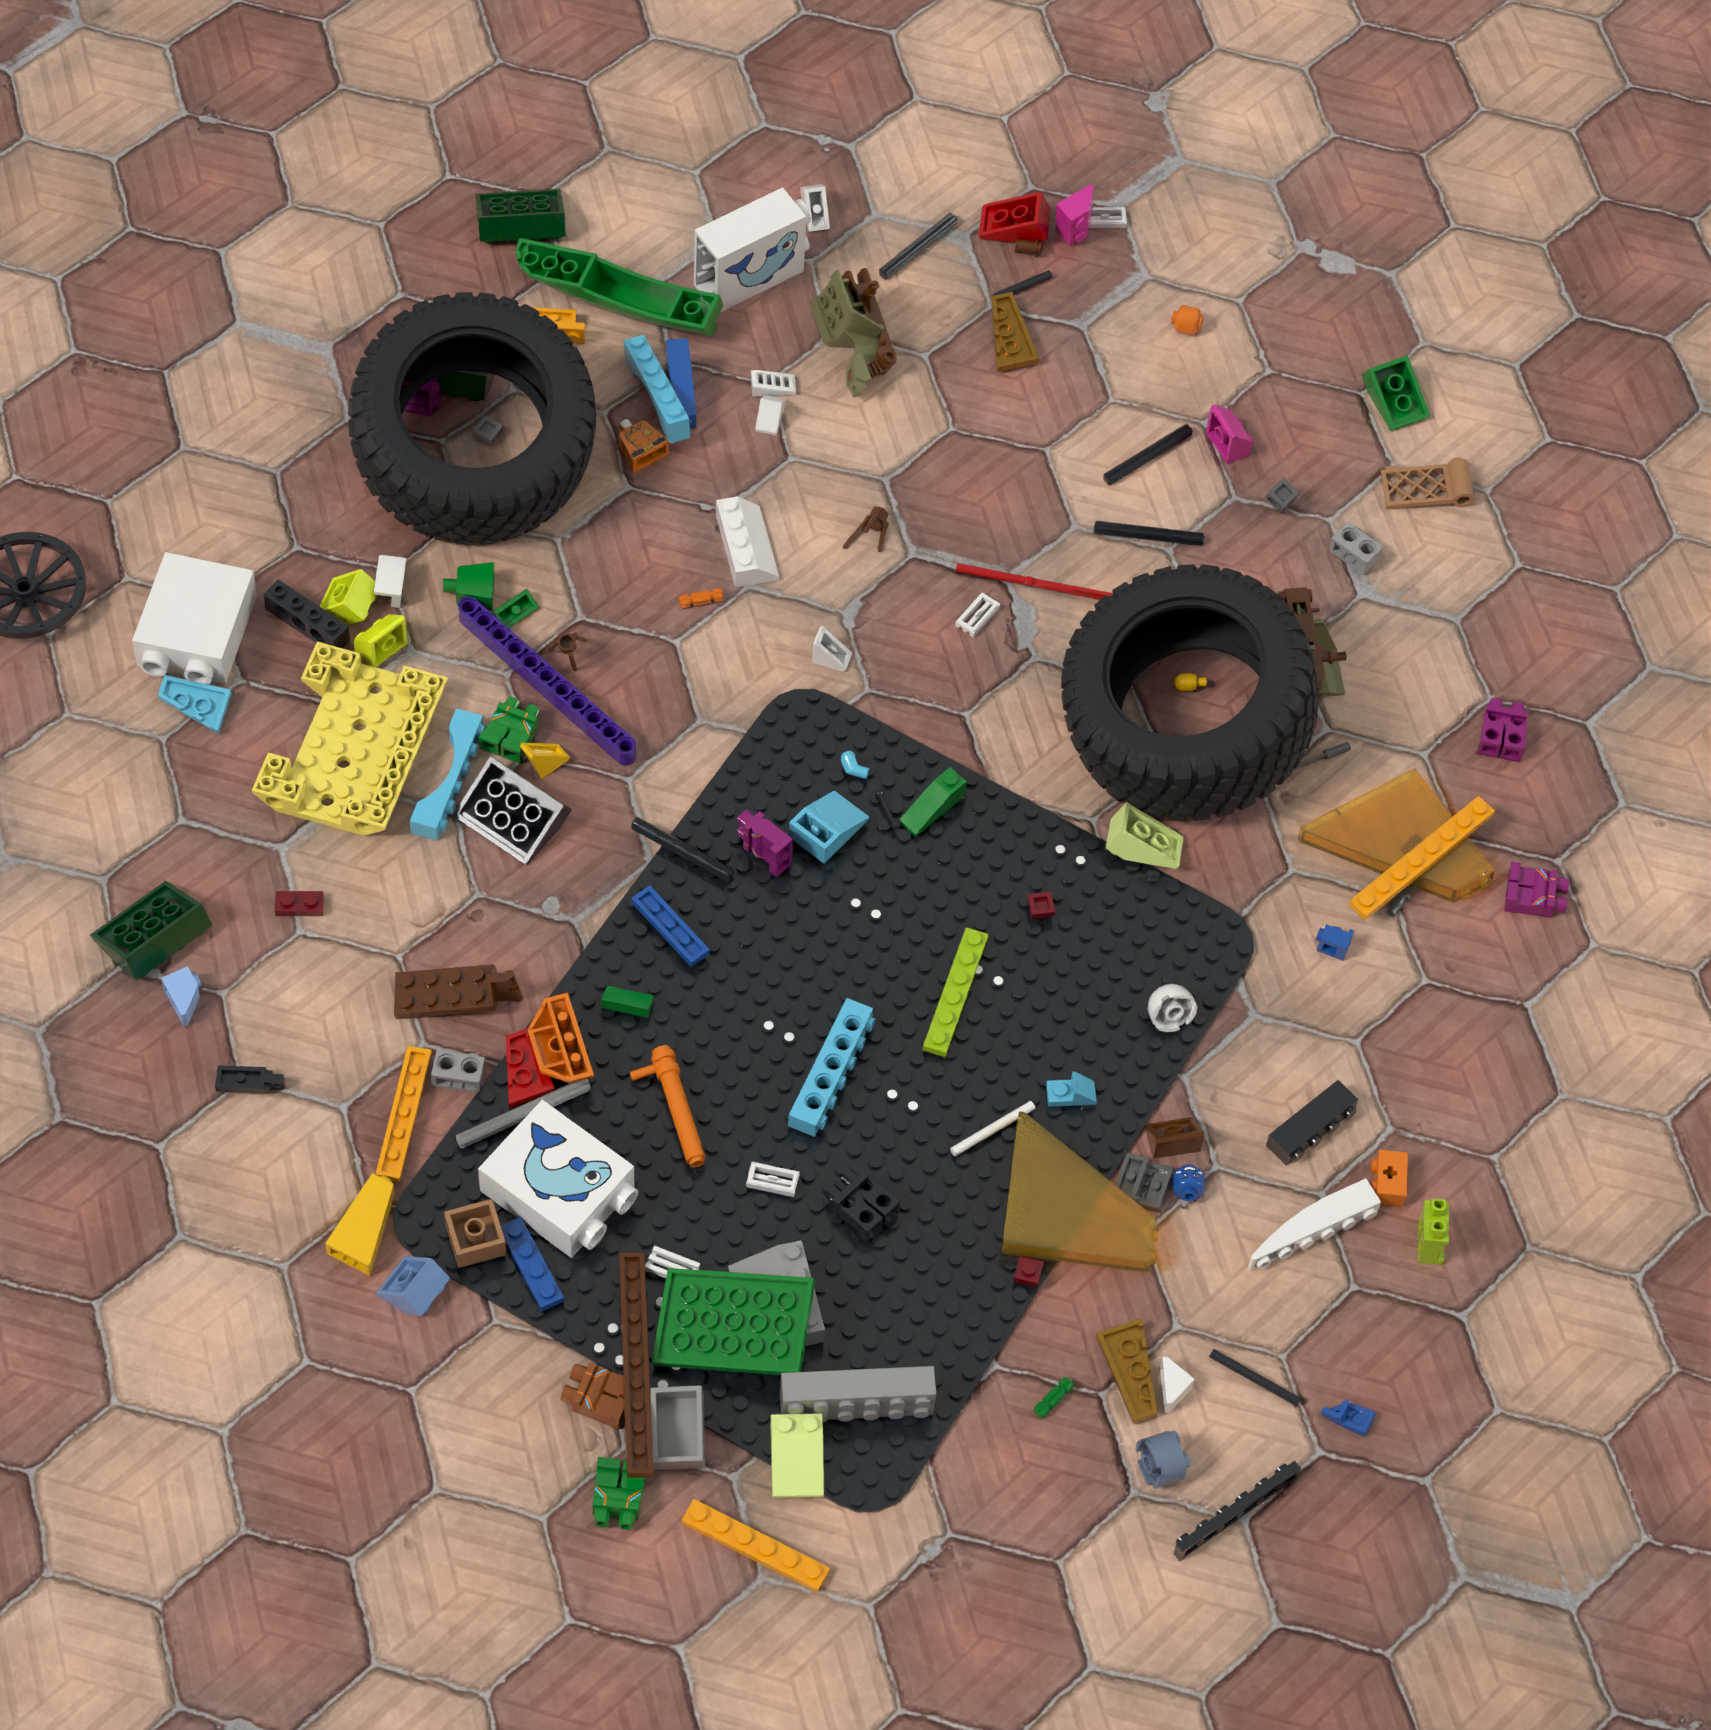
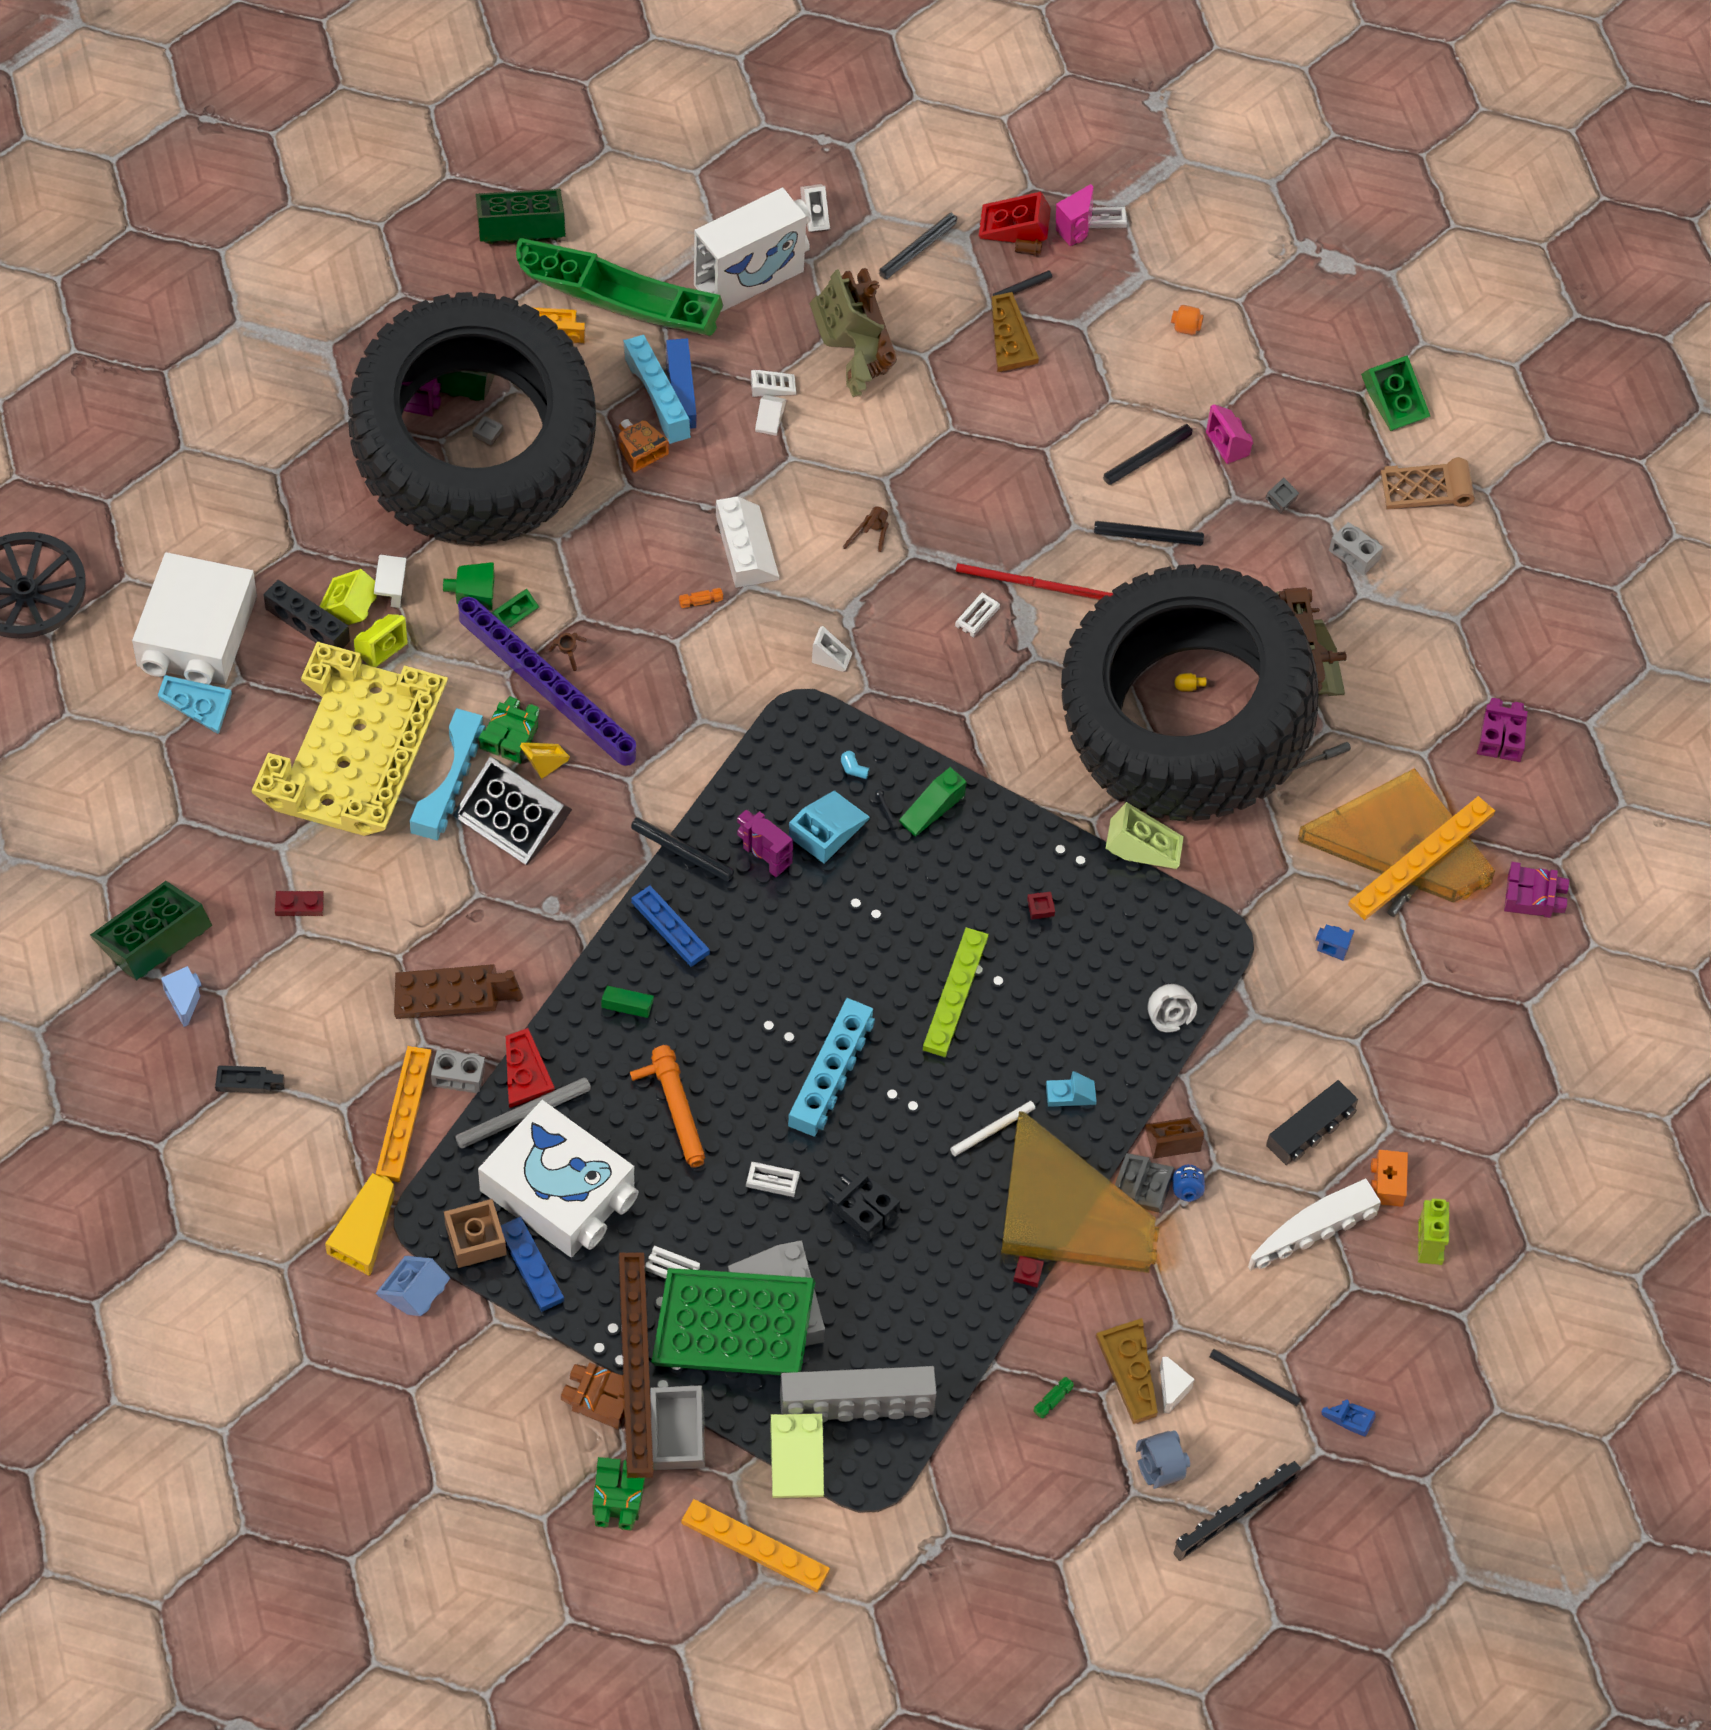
(559, 1041): orange wedge -> none

